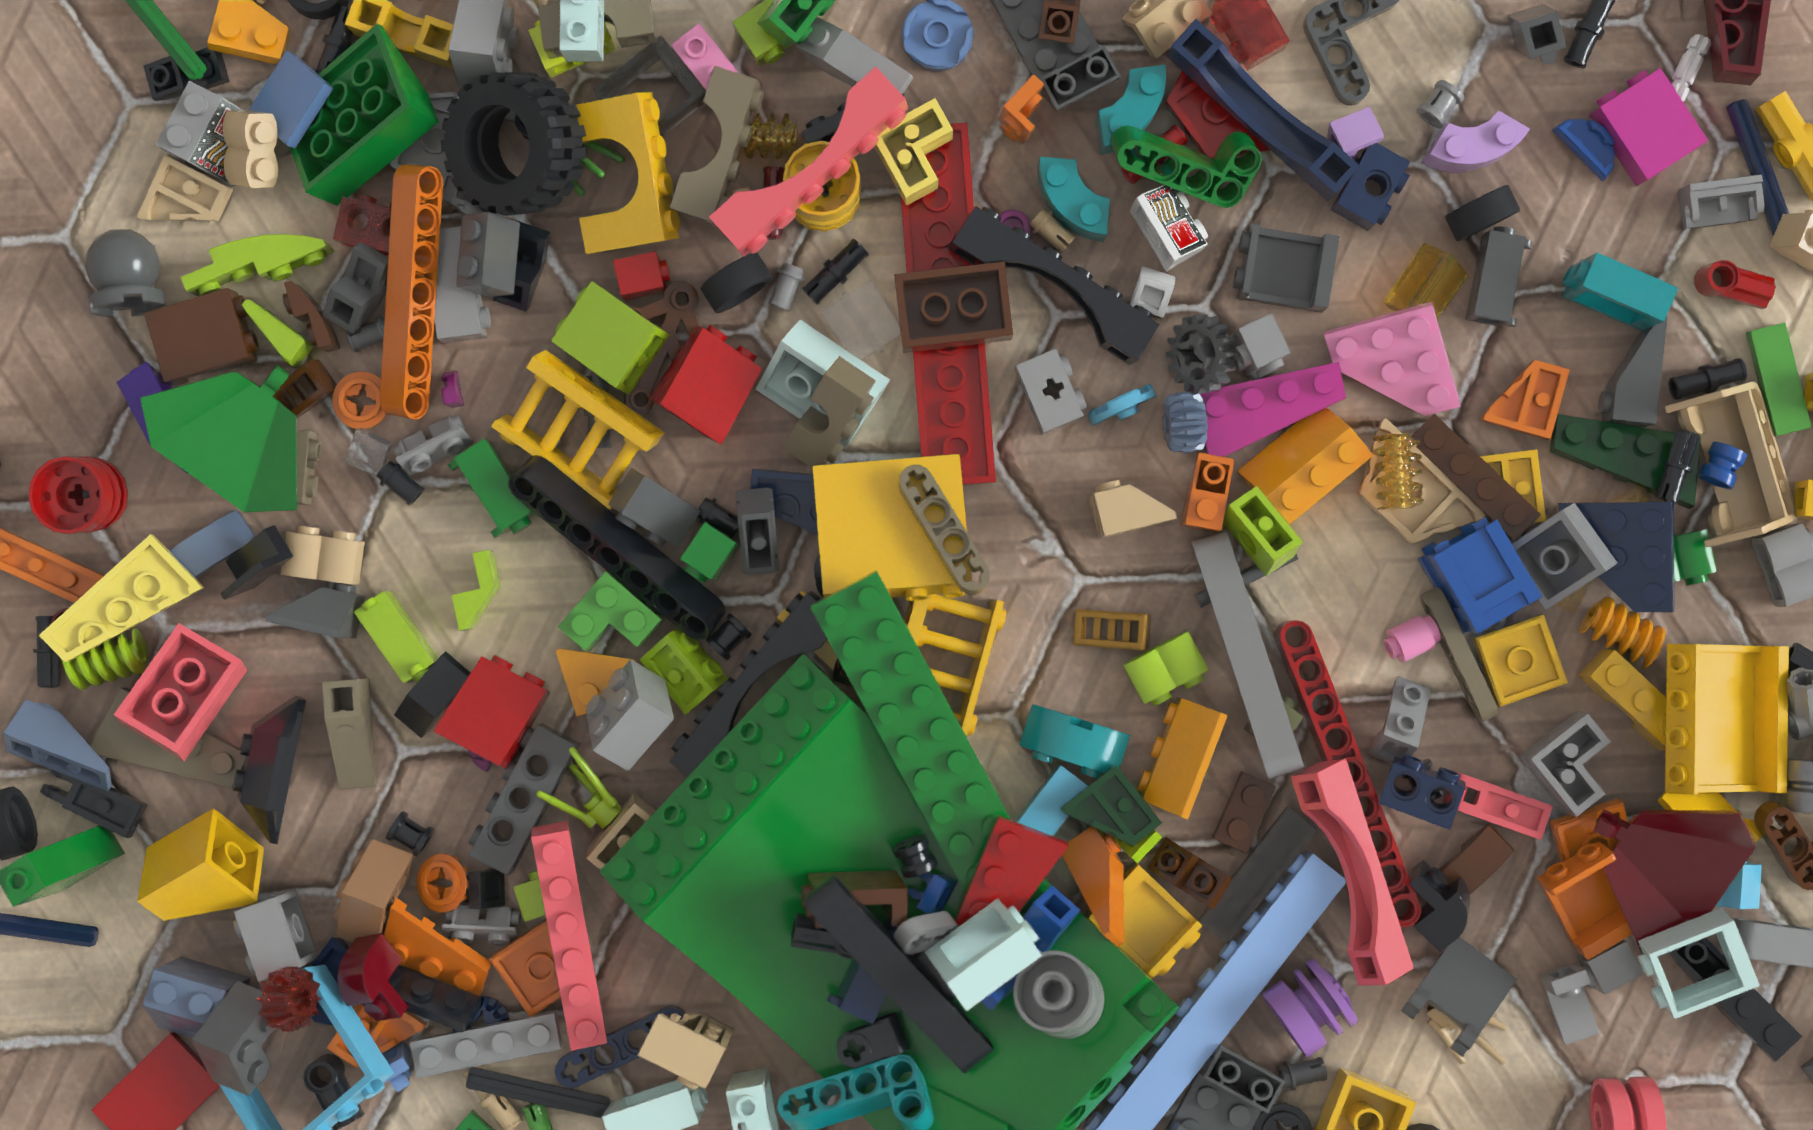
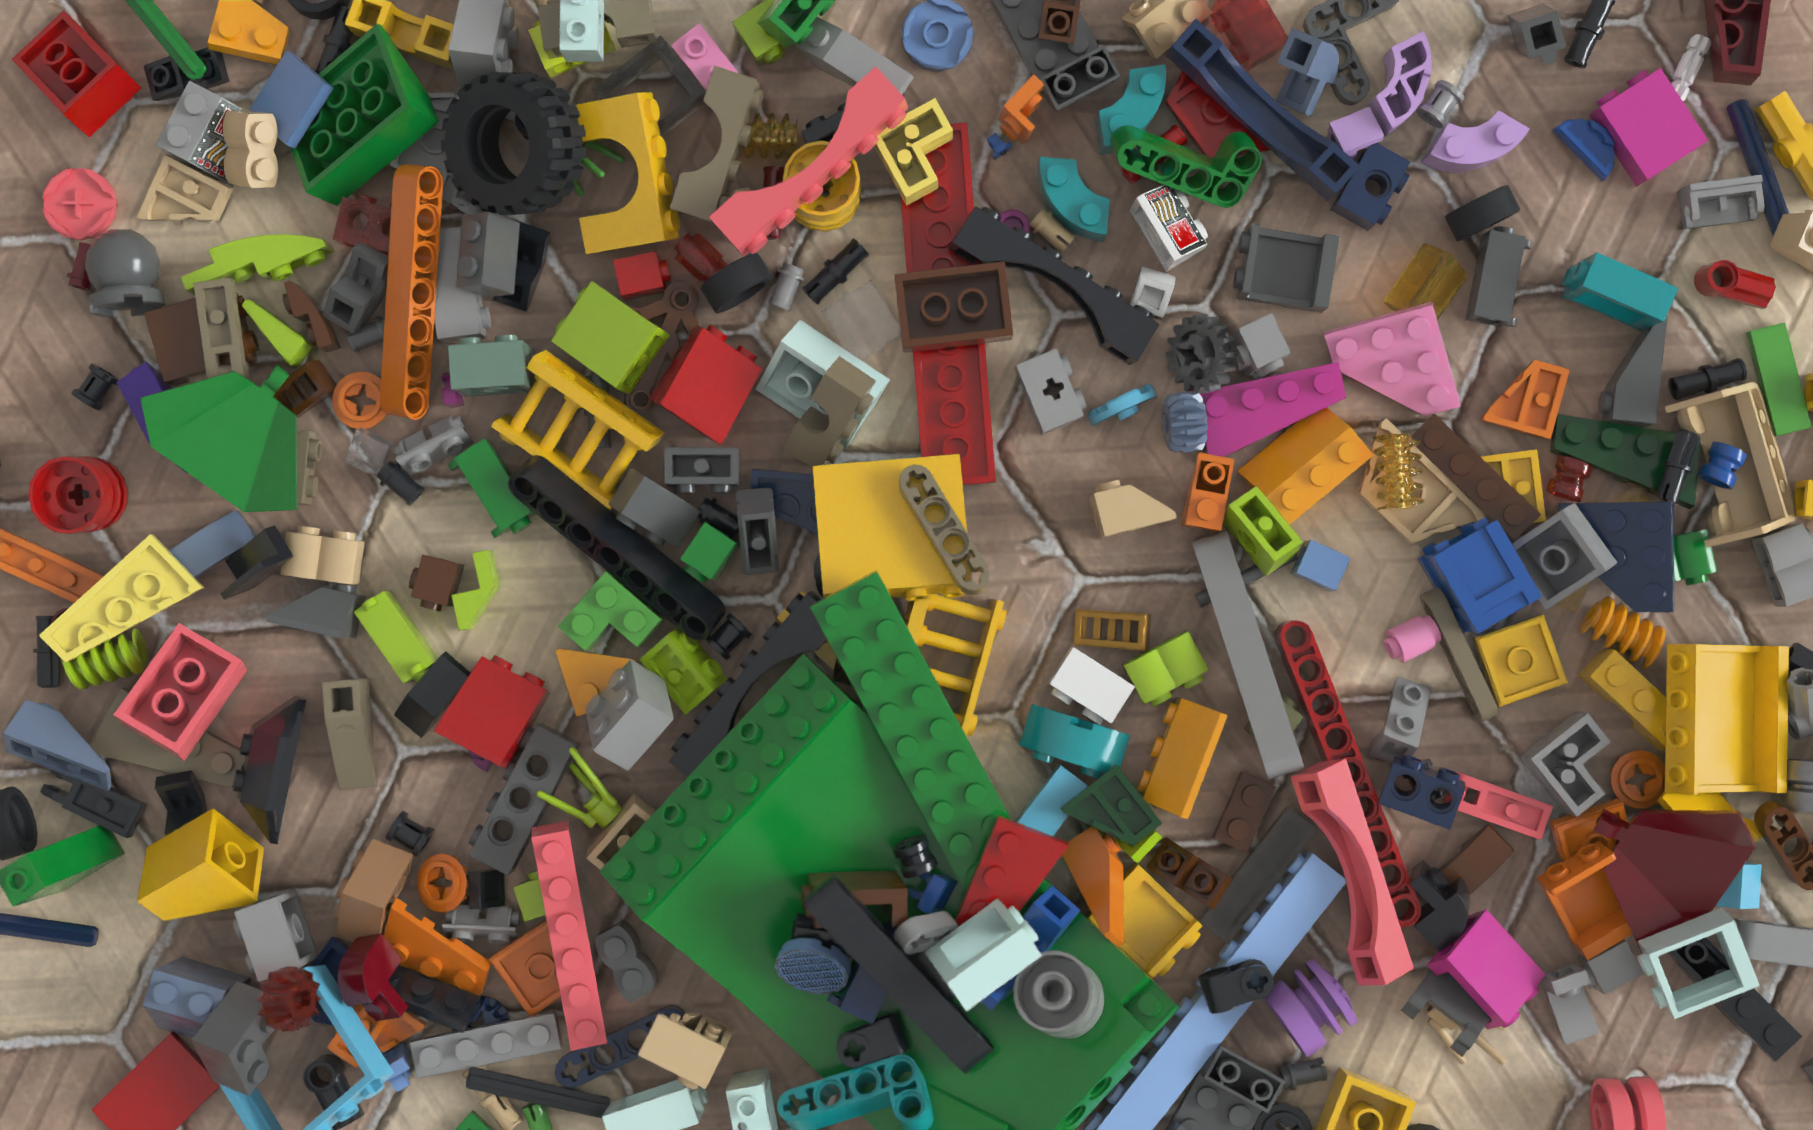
(76, 74): none -> red slope
(79, 204): none -> coral tile
(79, 277): none -> dark red pin
(95, 387): none -> black bush
(181, 798): none -> black slope
(220, 326): none -> dark tan plate
(435, 582): none -> reddish brown brick
(490, 367): none -> sand green brick
(621, 952): none -> dark grey brick
(699, 256): none -> clear red brick
(702, 467): none -> dark grey brick
(812, 967): none -> medium blue tile
(998, 146): none -> blue piece
(1090, 685): none -> white brick
(1231, 985): none -> black piece
(1311, 66): none -> sand blue brick
(1320, 565): none -> medium blue panel
(1406, 80): none -> lavender brick
(1490, 969): none -> dark pink panel
(1569, 478): none -> clear red wheel
(1650, 789): none -> orange gear

